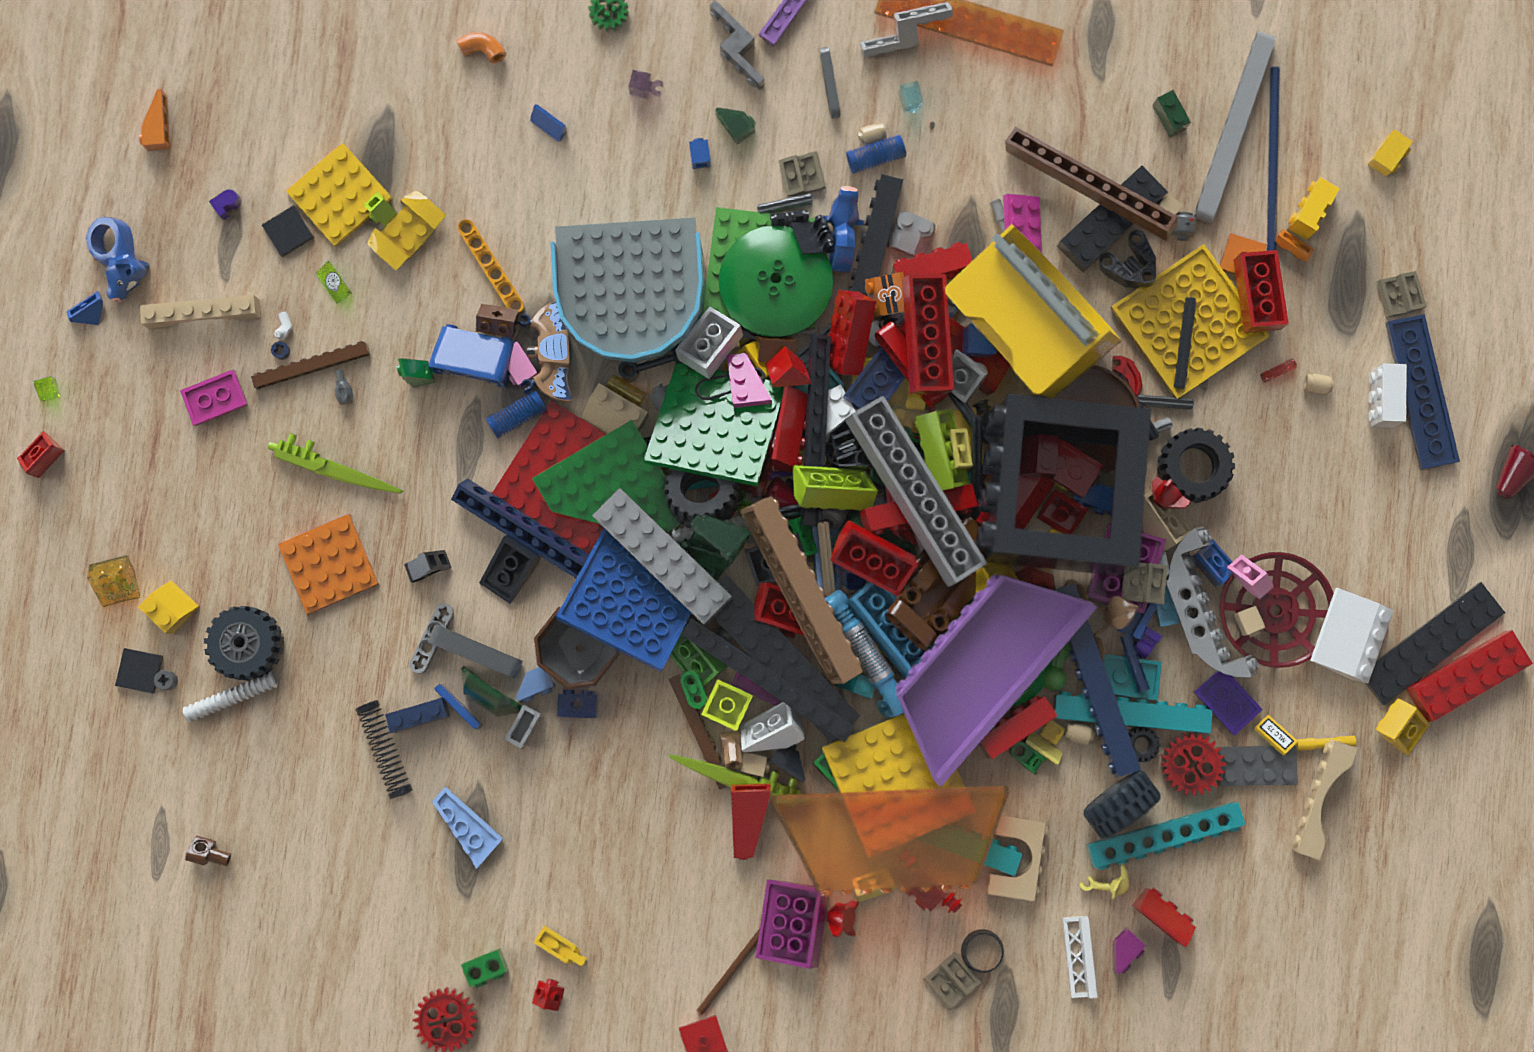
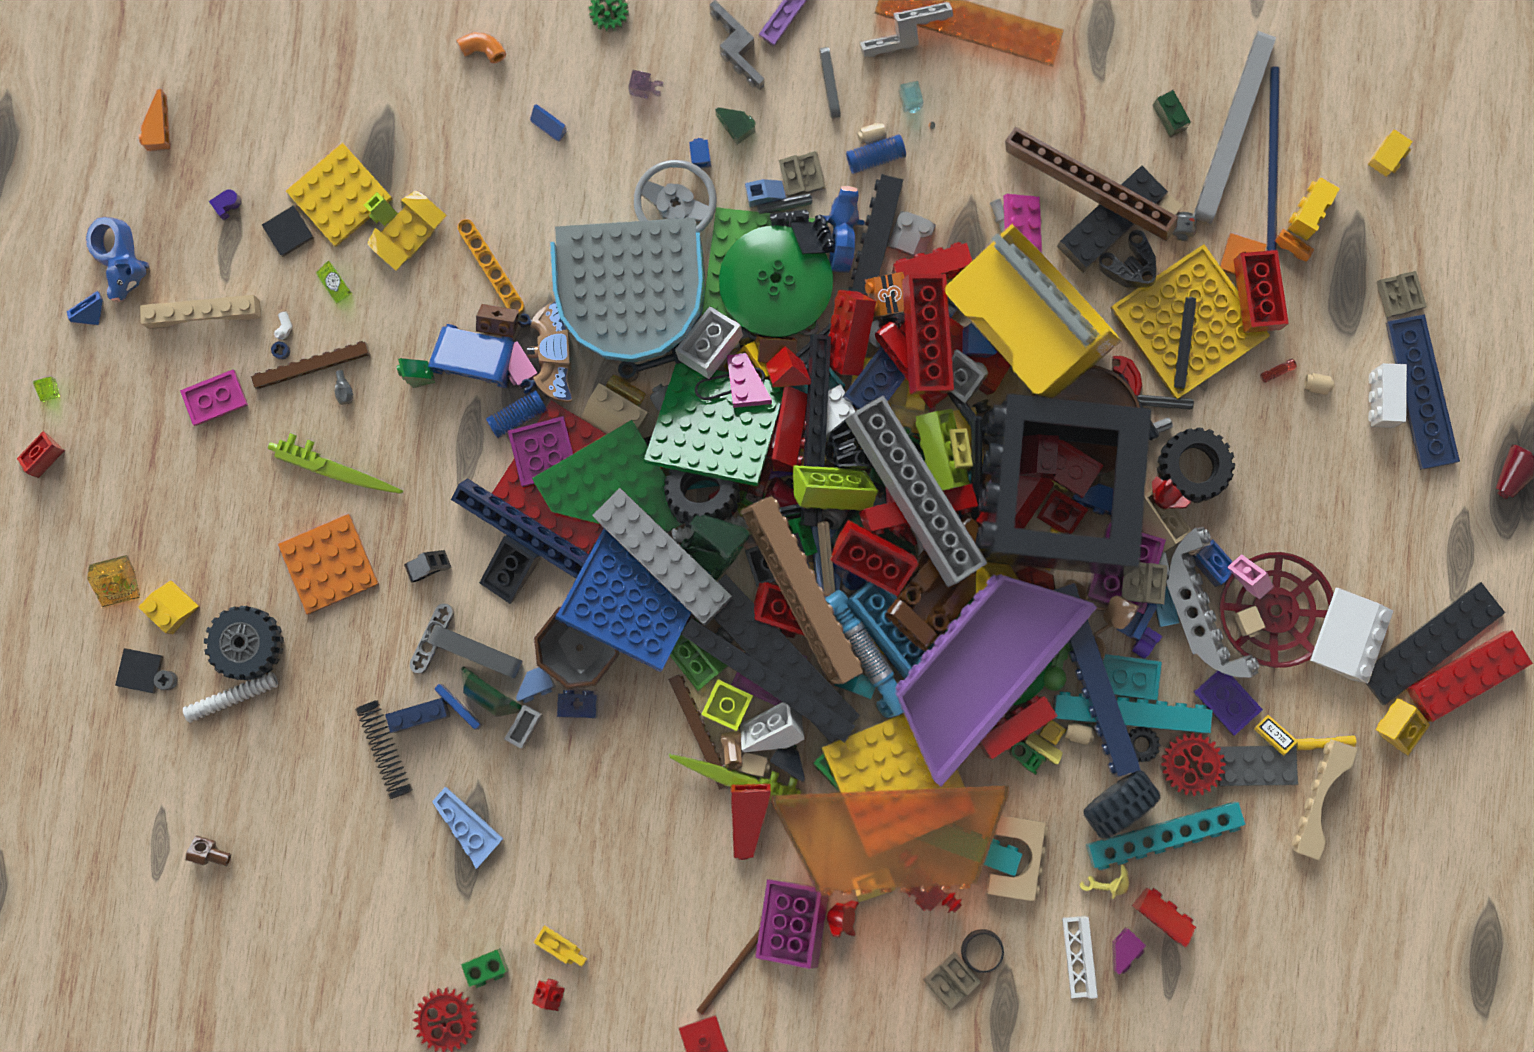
(539, 447): none -> magenta plate
(664, 196): none -> light grey piece
(694, 690): green plate -> none
(764, 191): none -> medium blue slope
(1136, 668): dark blue pin -> none

